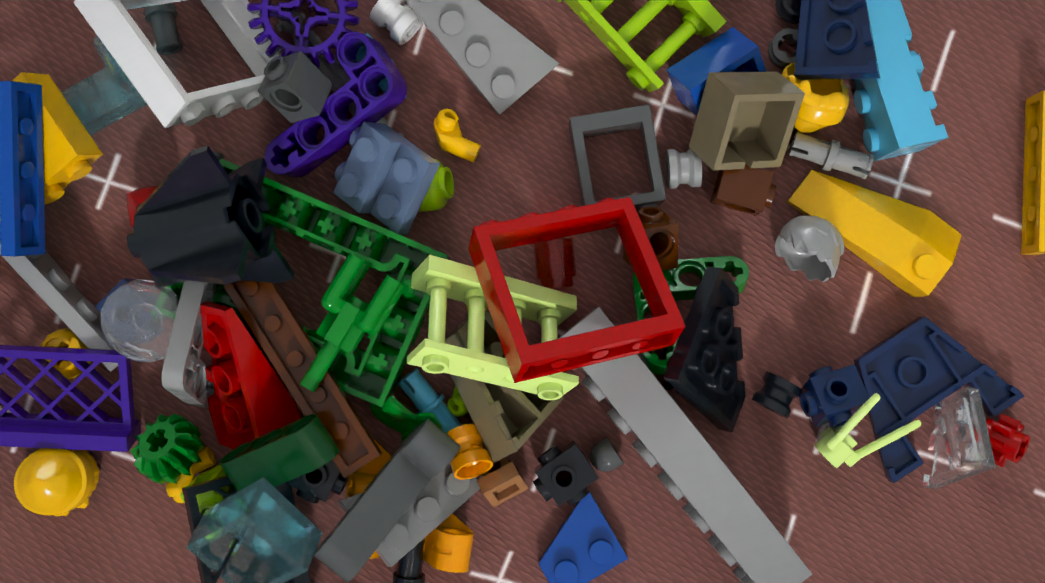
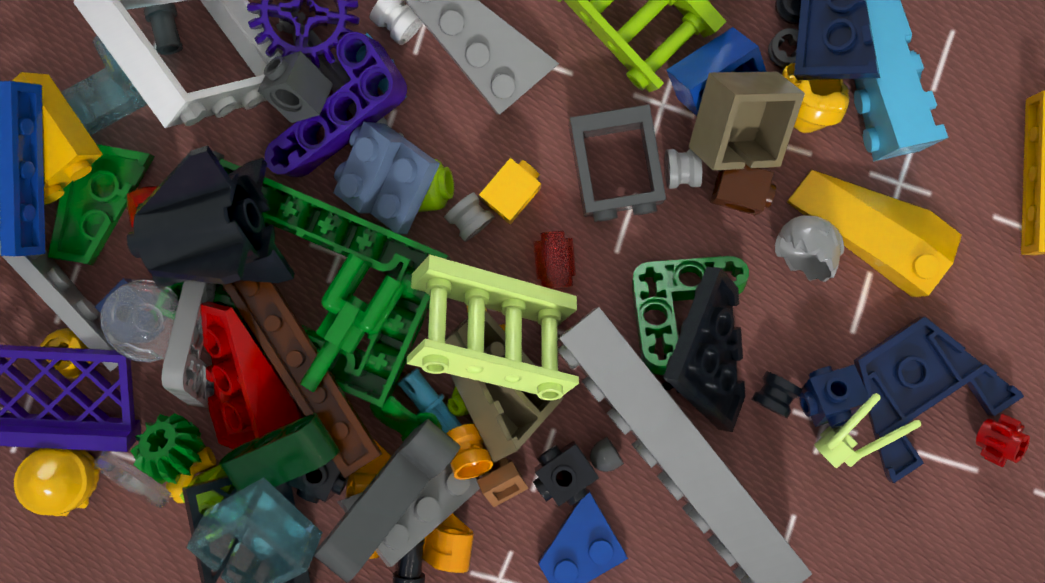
(95, 204): none -> green wing
(132, 479): none -> clear tile
(450, 136): yellow arm -> none
(469, 217): none -> light grey wheel
(511, 189): none -> yellow brick
(590, 347): red window -> none
(664, 238): reddish brown brick -> none
(831, 155): light grey pin -> none
(959, 439): clear wing -> none

